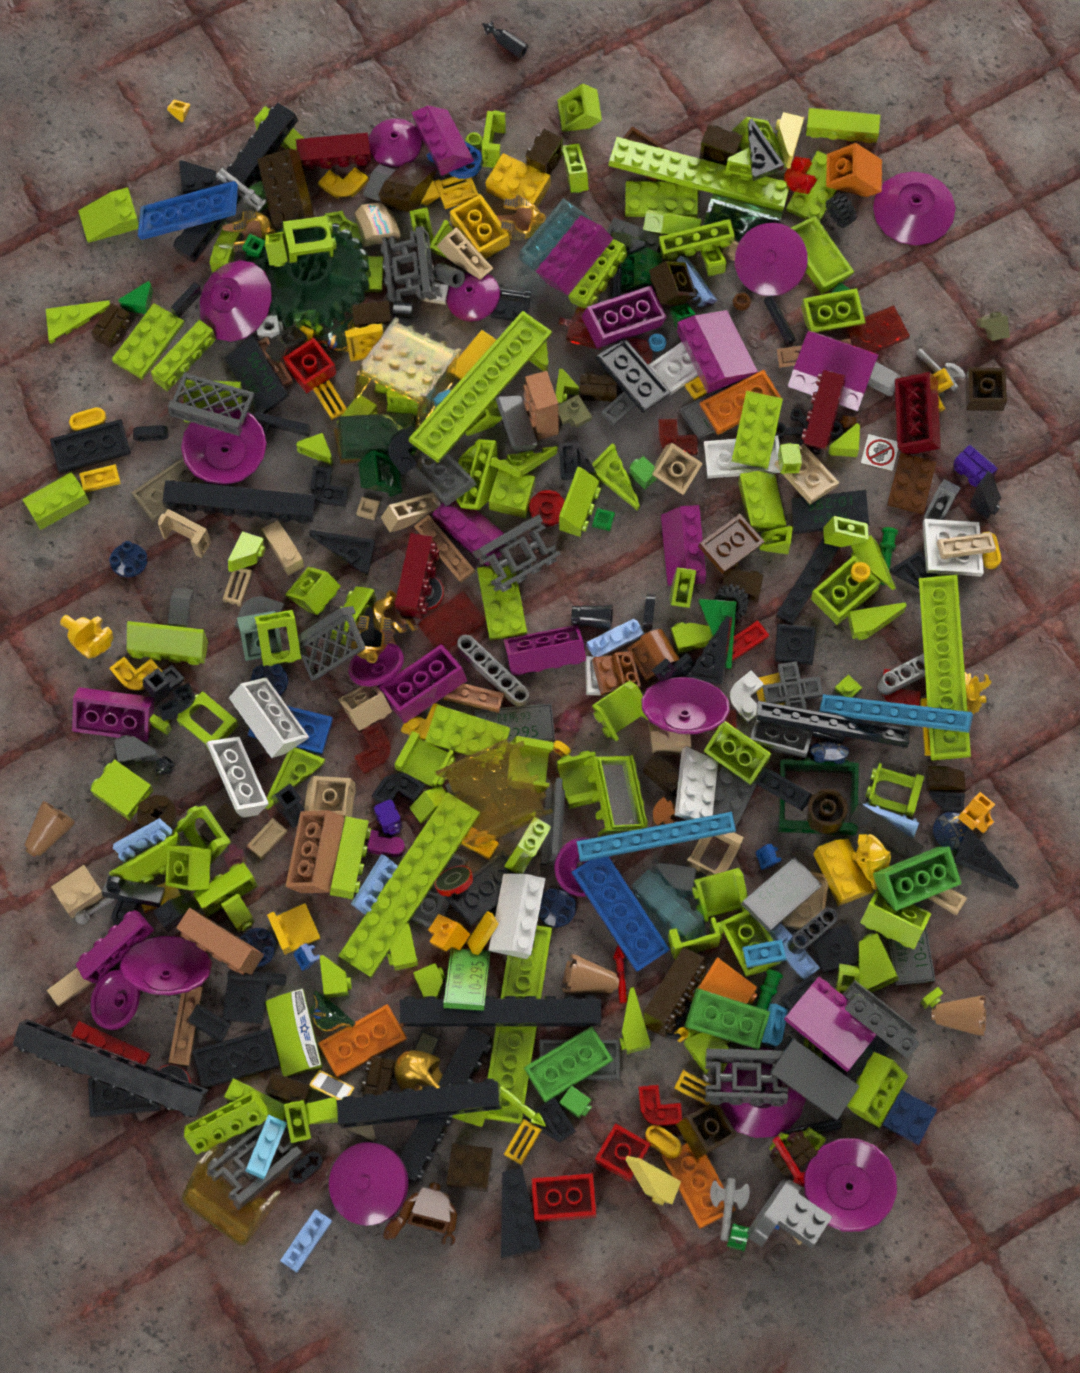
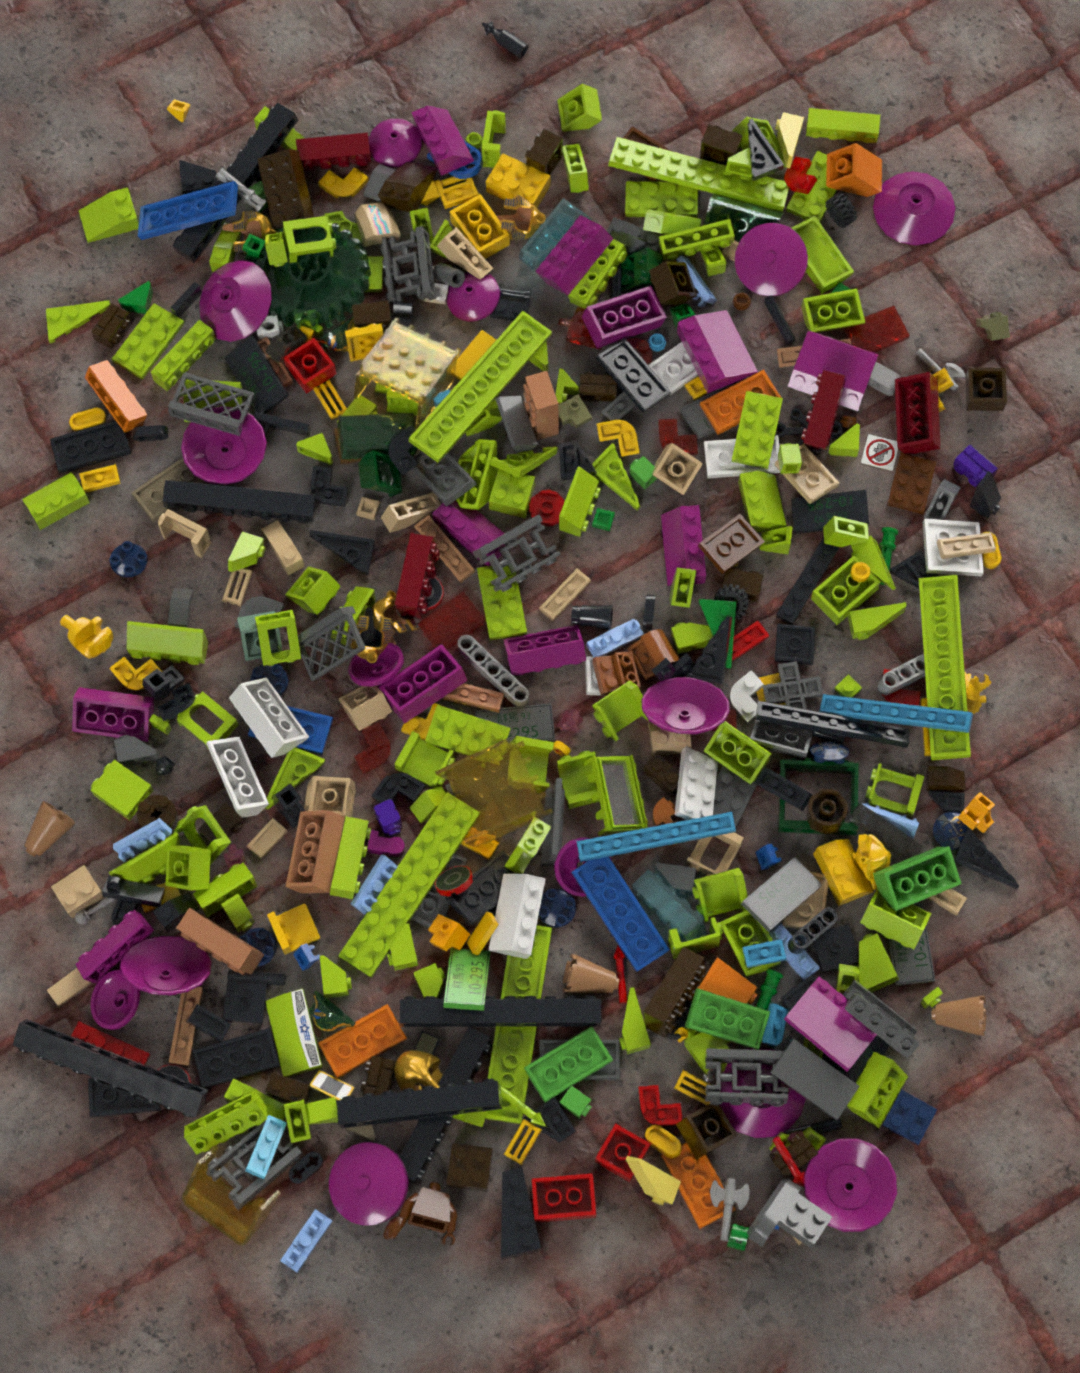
(115, 396): none -> brick
(565, 595): none -> tan tile
(623, 432): none -> yellow plate

